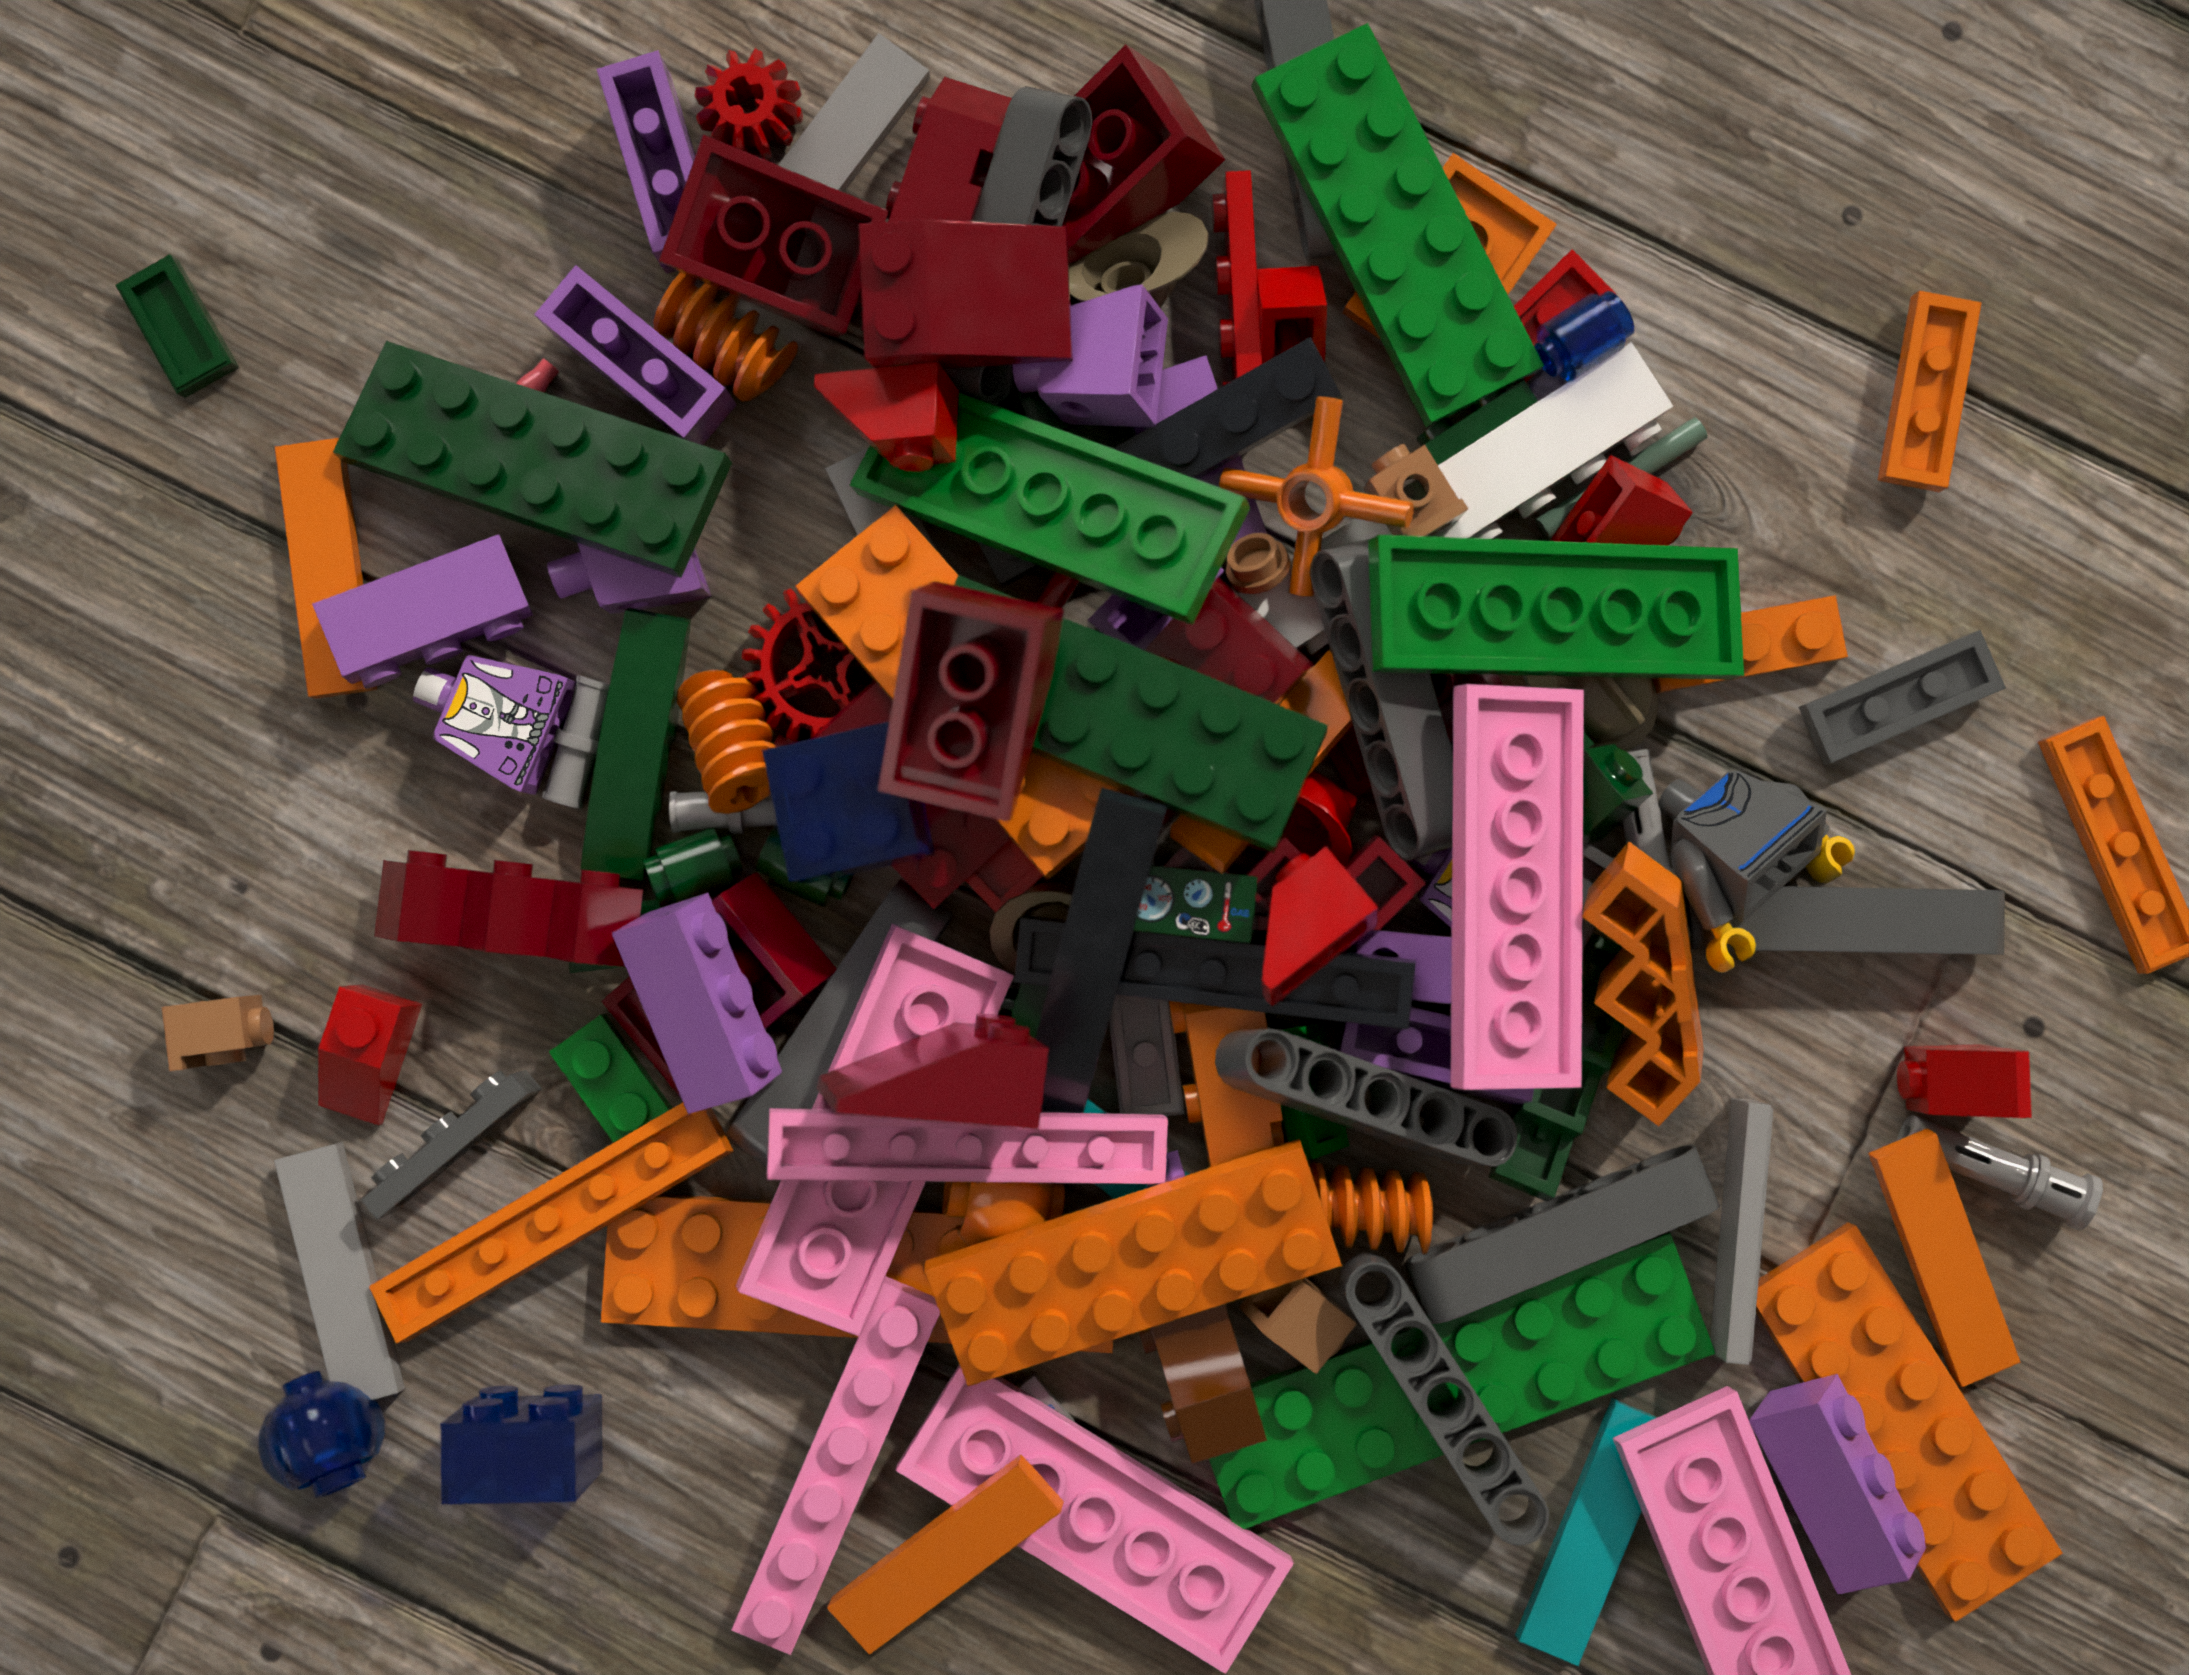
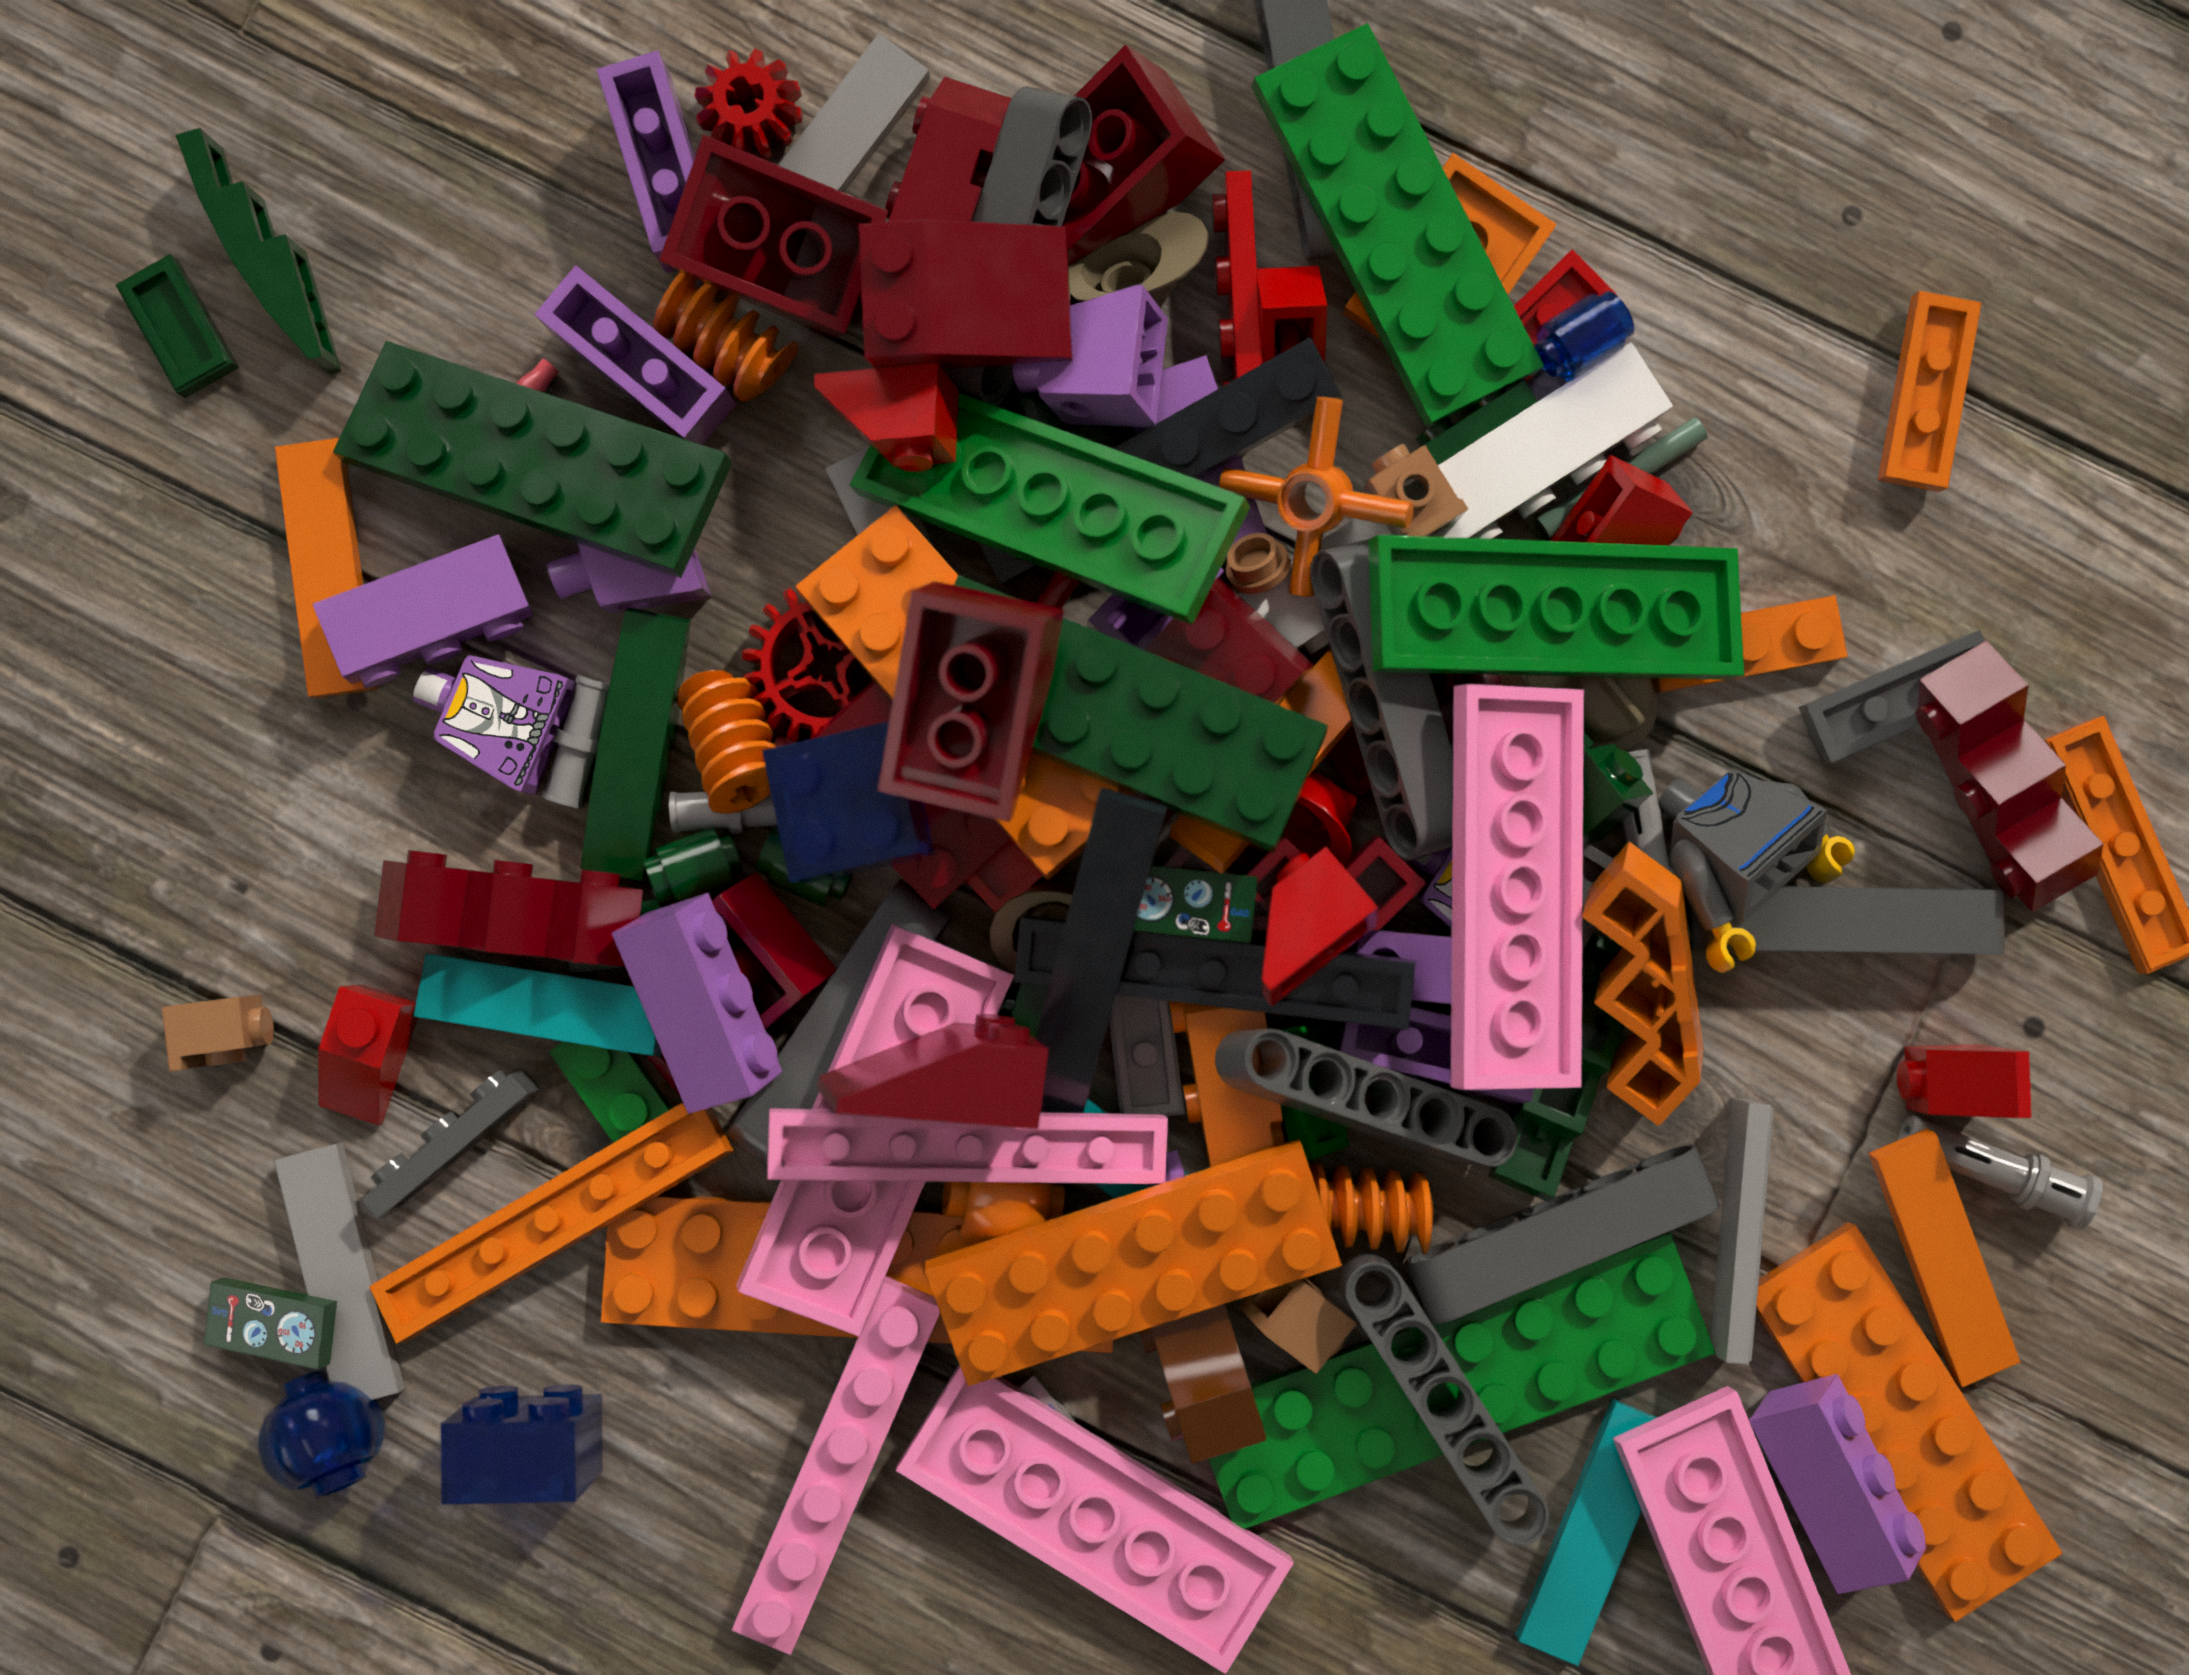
(270, 265): none -> dark green slope
(270, 1323): none -> dark green tile
(534, 1004): none -> teal tile
(945, 1554): orange tile -> none
(2006, 777): none -> dark red brick

